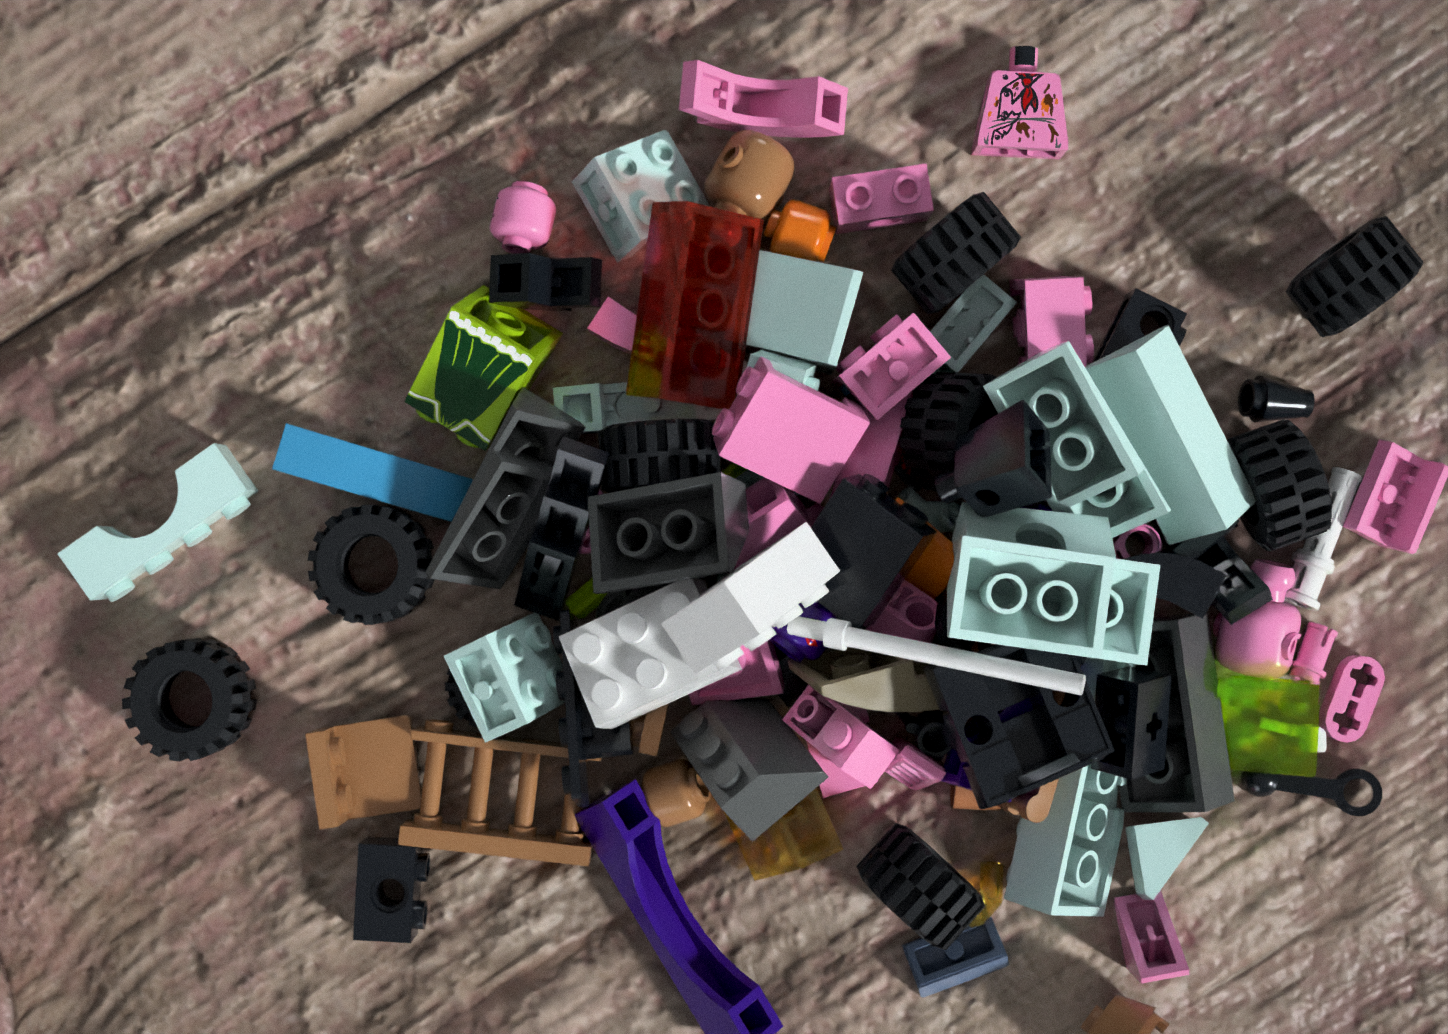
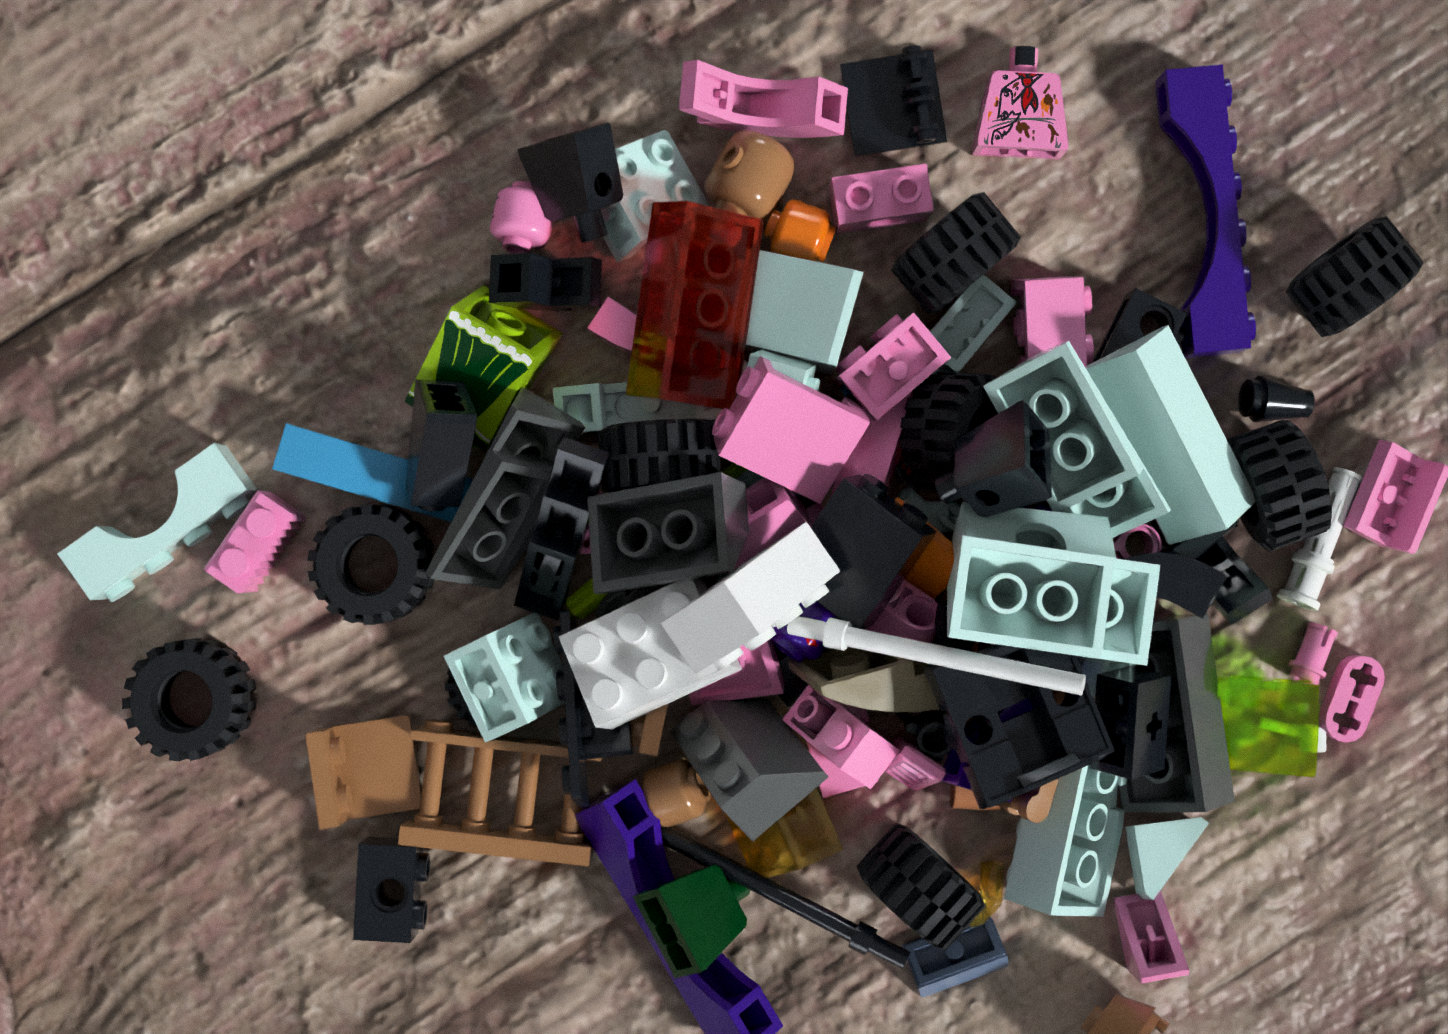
(255, 542): none -> bright pink brick
(439, 444): none -> black slope
(575, 177): none -> black torso
(693, 917): none -> dark green torso
(860, 936): none -> black bar
(894, 102): none -> black hinge
(1195, 117): none -> dark purple arch
(1265, 784): black piece -> none
(1266, 638): bright pink piece -> none

